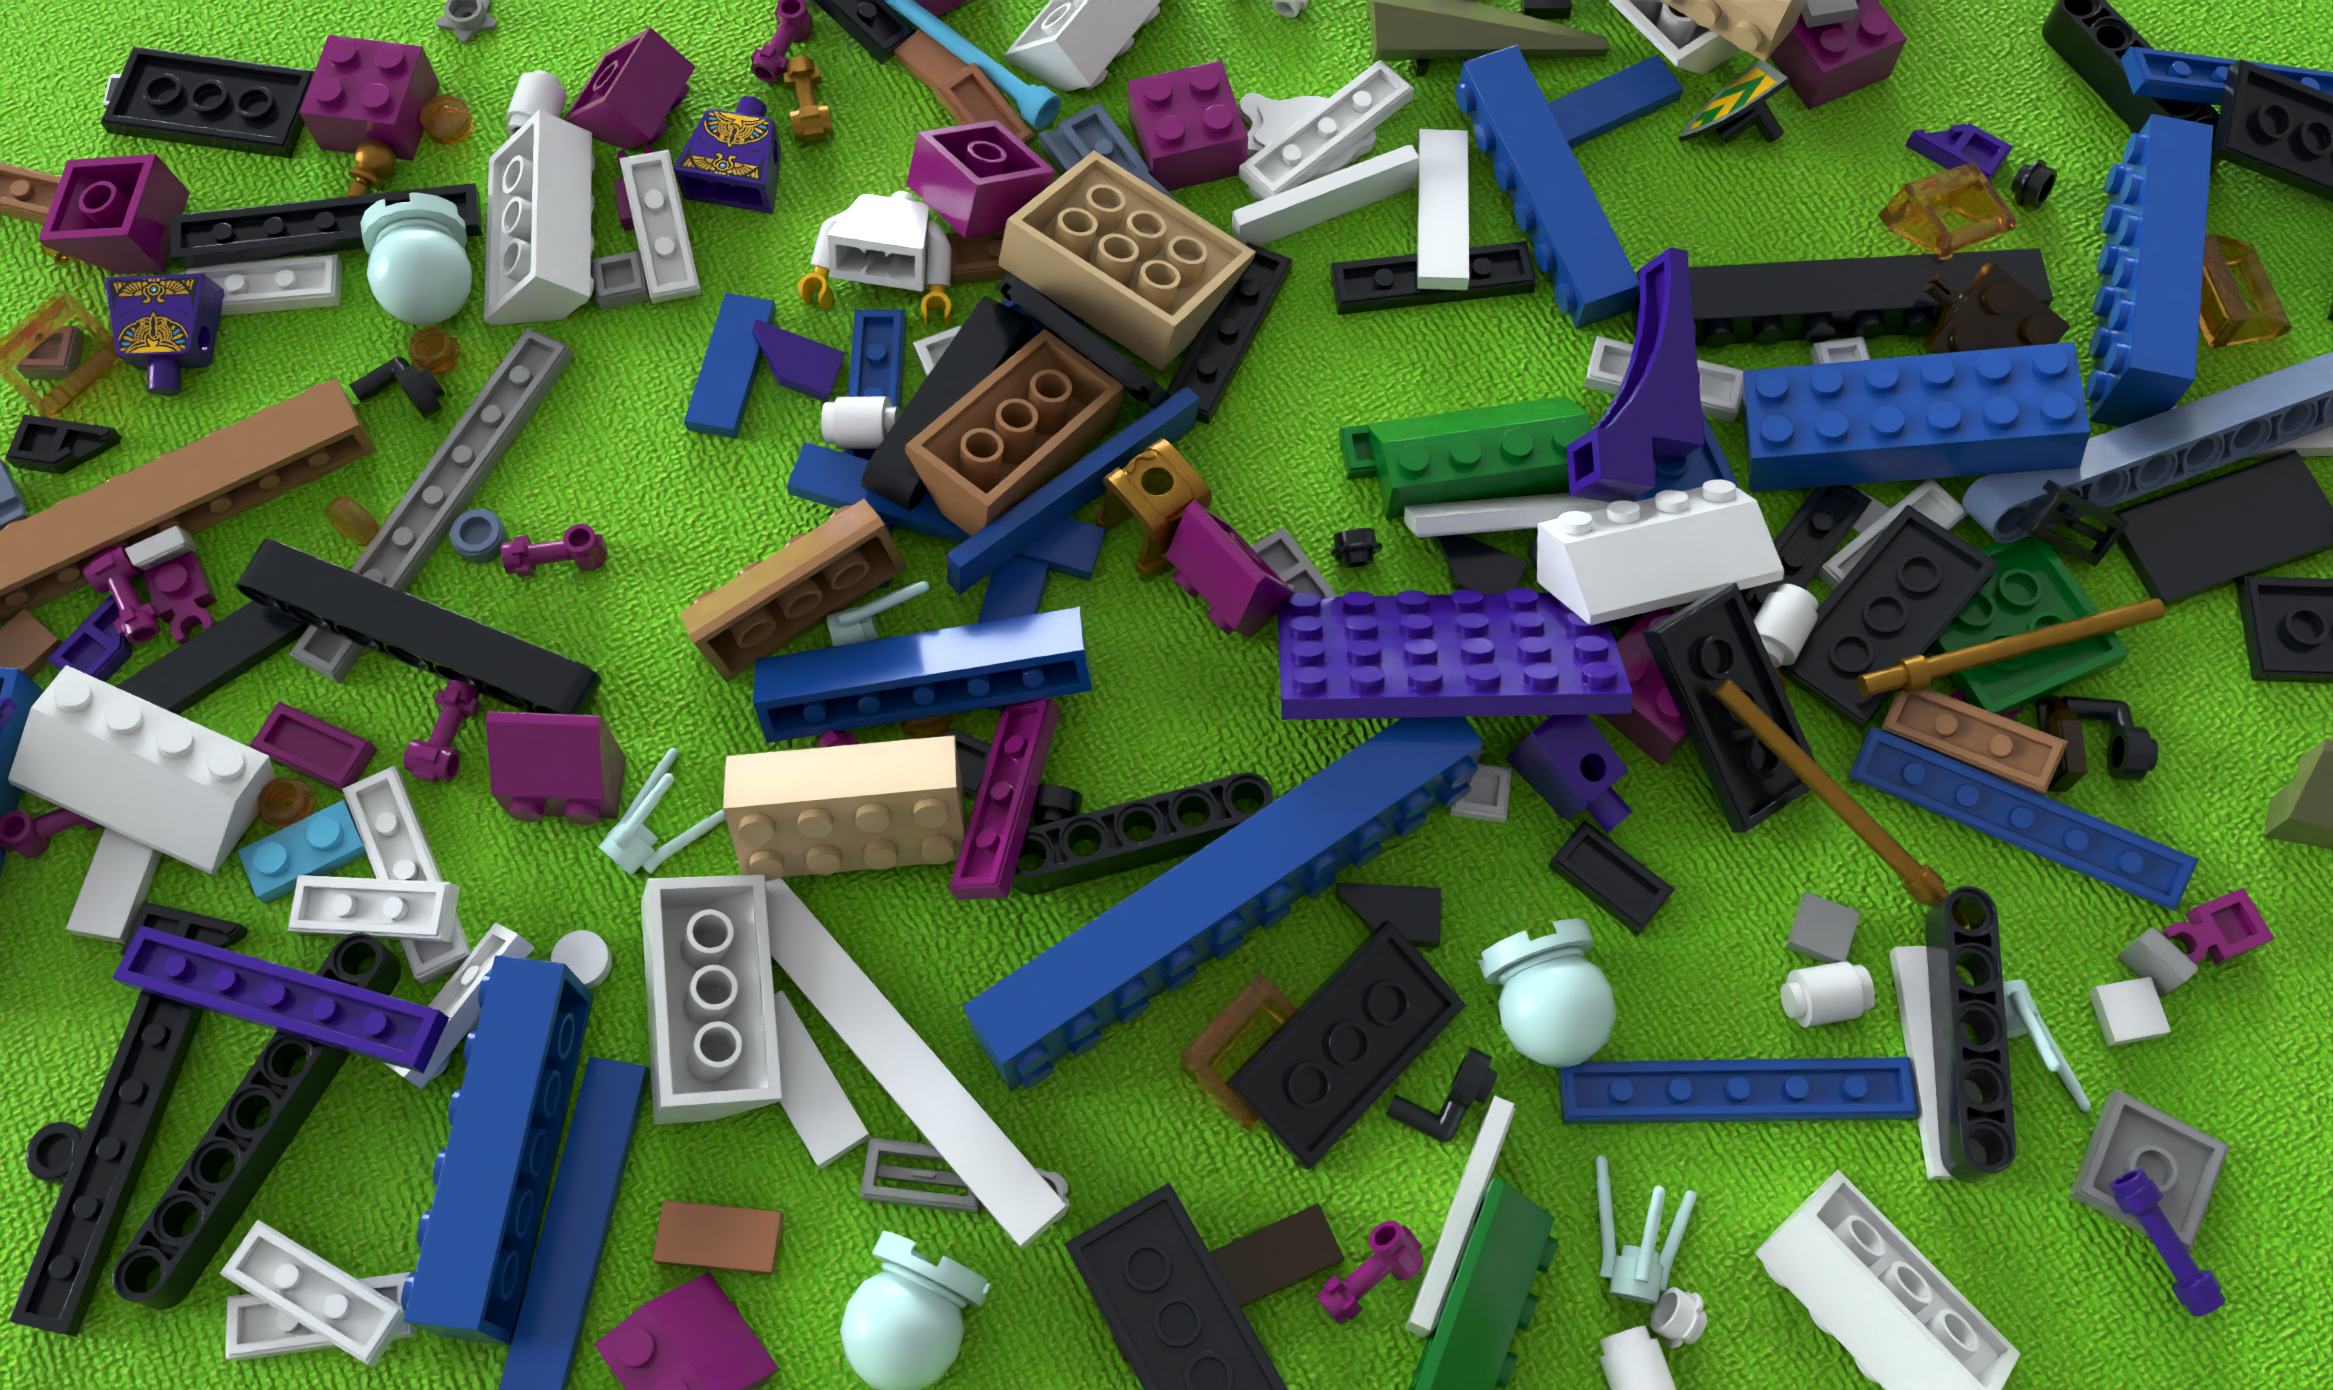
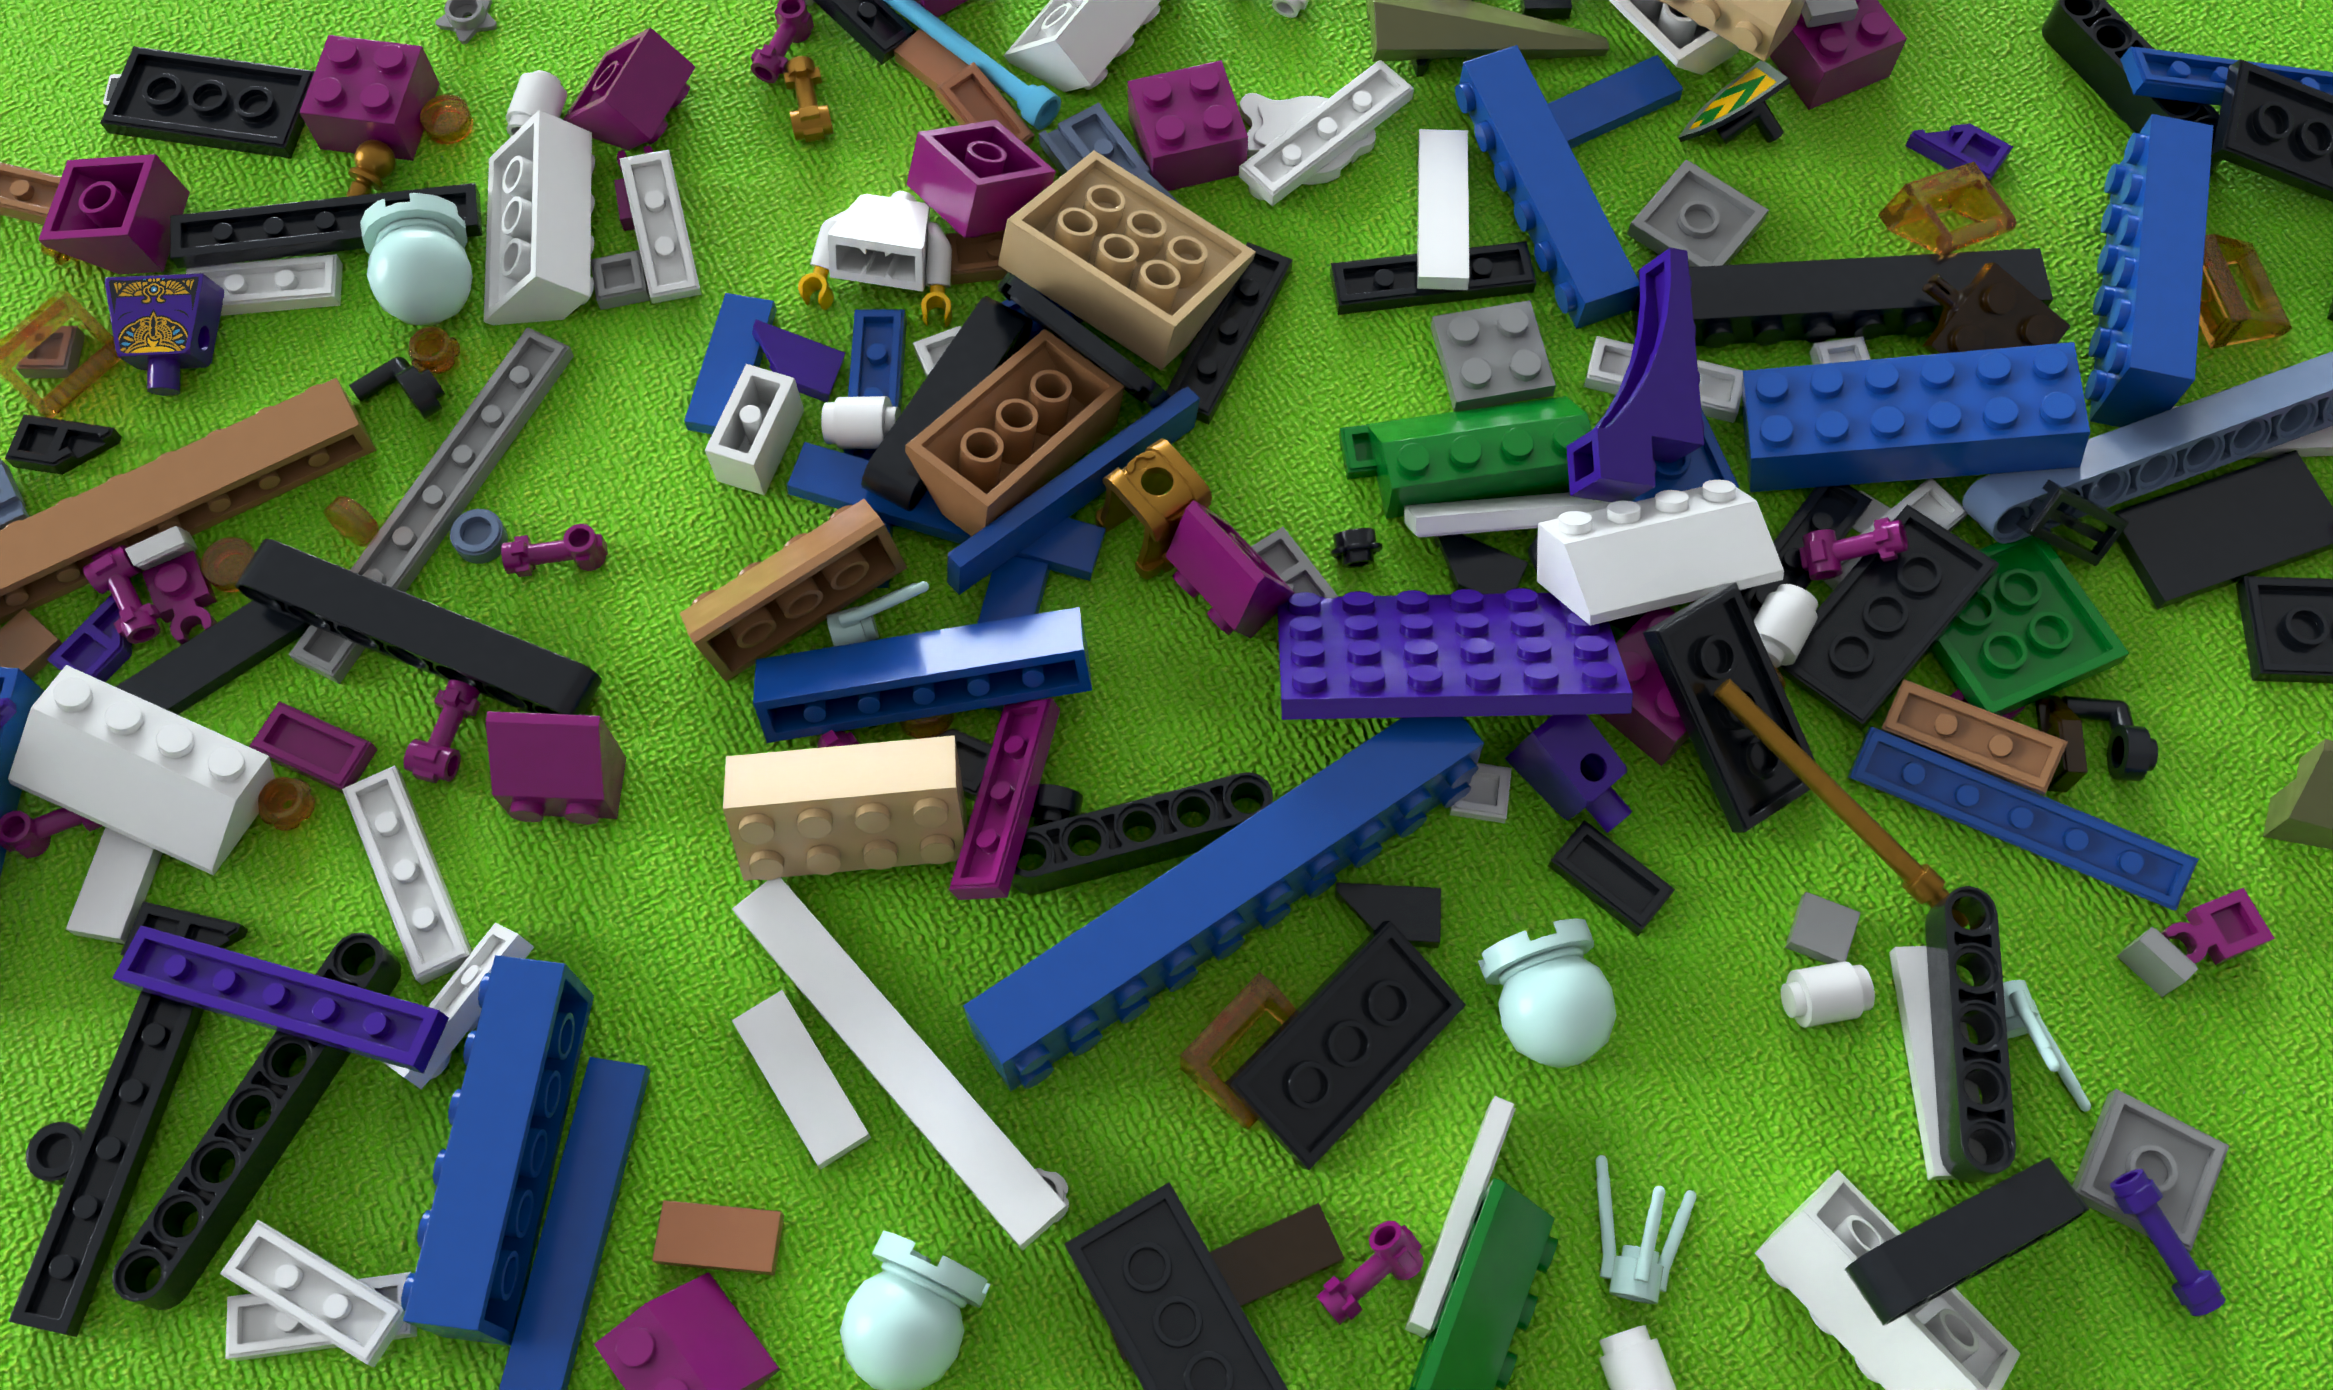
(226, 562): none -> clear orange tile
(304, 848): medium azure plate -> none
(374, 907): white tile -> none
(585, 956): white tile -> none
(631, 841): light aqua plant -> none
(709, 997): white slope -> none
(732, 159): dark purple torso -> none
(755, 429): none -> white brick
(913, 1198): light grey tile -> none
(1326, 197): white tile -> none
(1470, 1083): black plate -> none
(1492, 356): none -> light grey plate
(1678, 1317): white plate -> none
(1698, 216): none -> light grey plate
(1737, 1090): blue tile -> none
(1824, 553): none -> magenta bar
(1918, 671): pearl gold bar -> none
(1965, 1240): none -> black beam
(2034, 183): black plate -> none
(2129, 1011): white tile -> none

